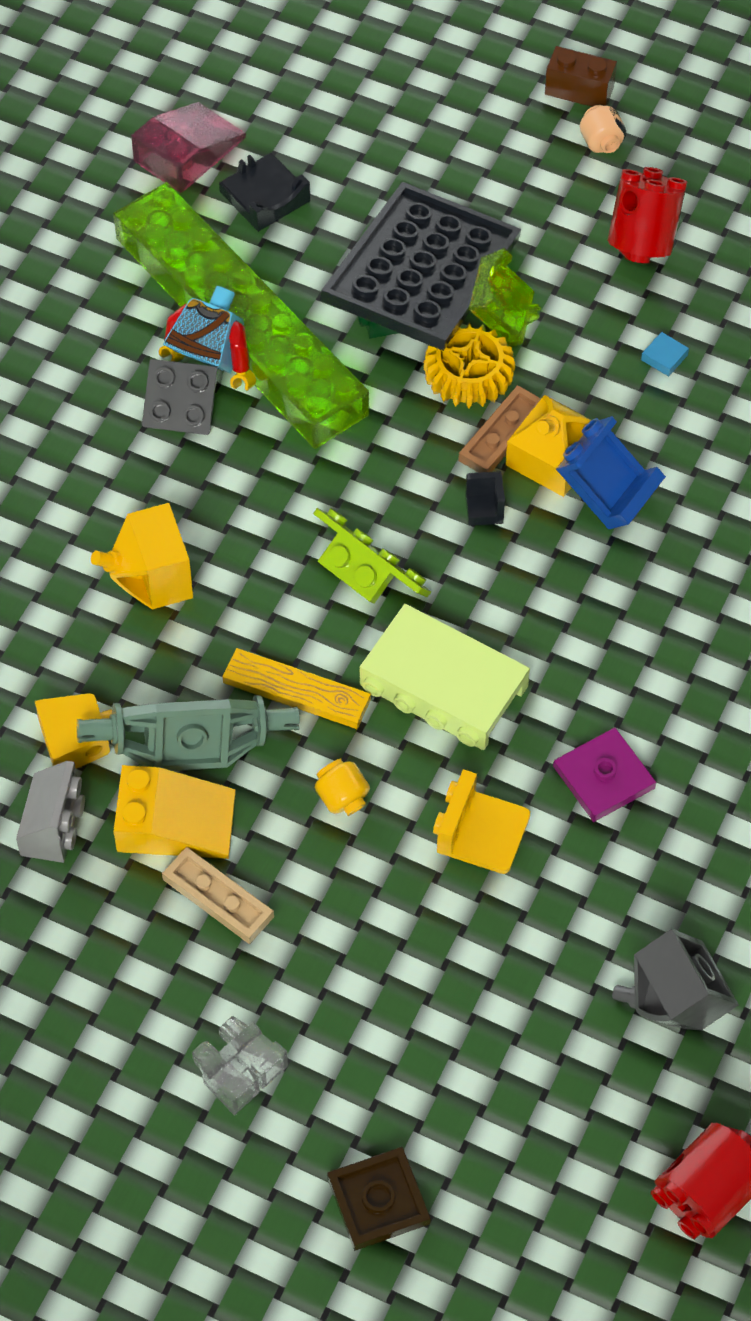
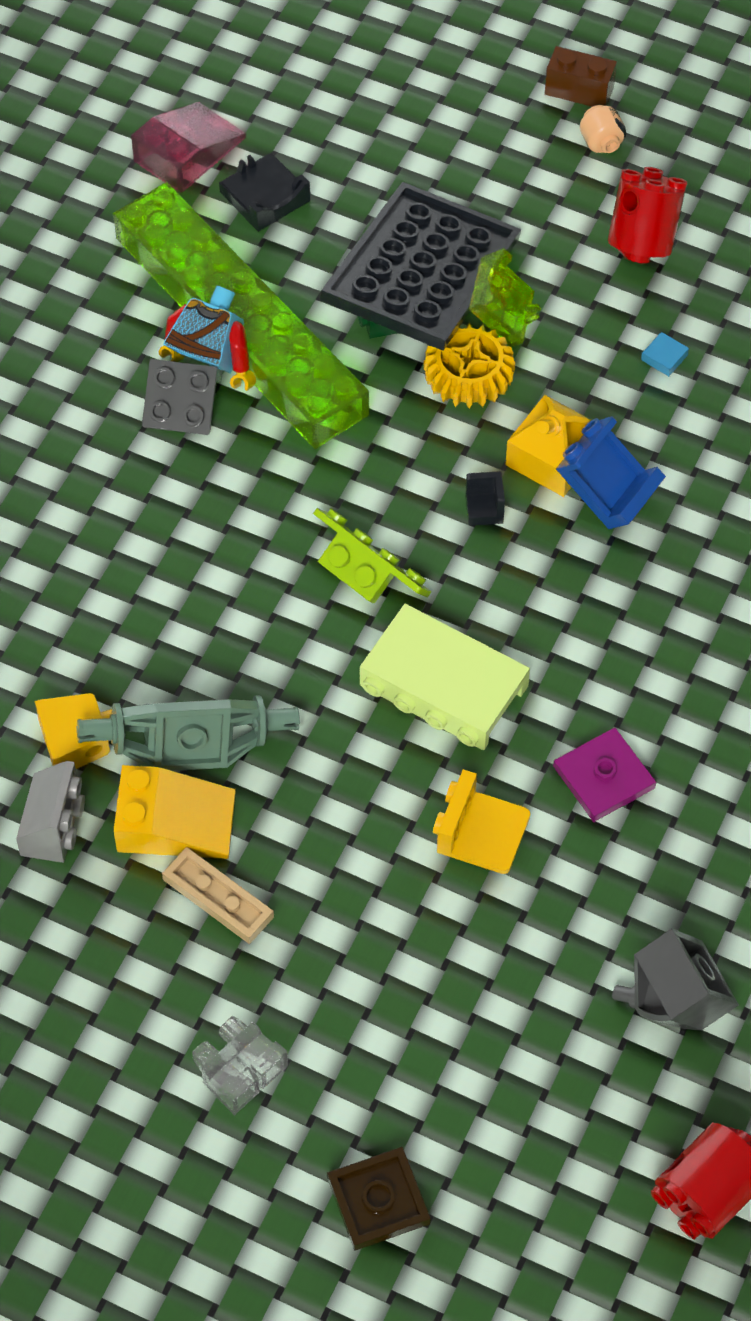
(149, 558): yellow piece -> none
(296, 688): yellow tile -> none
(342, 787): yellow head -> none
(490, 442): medium nougat plate -> none

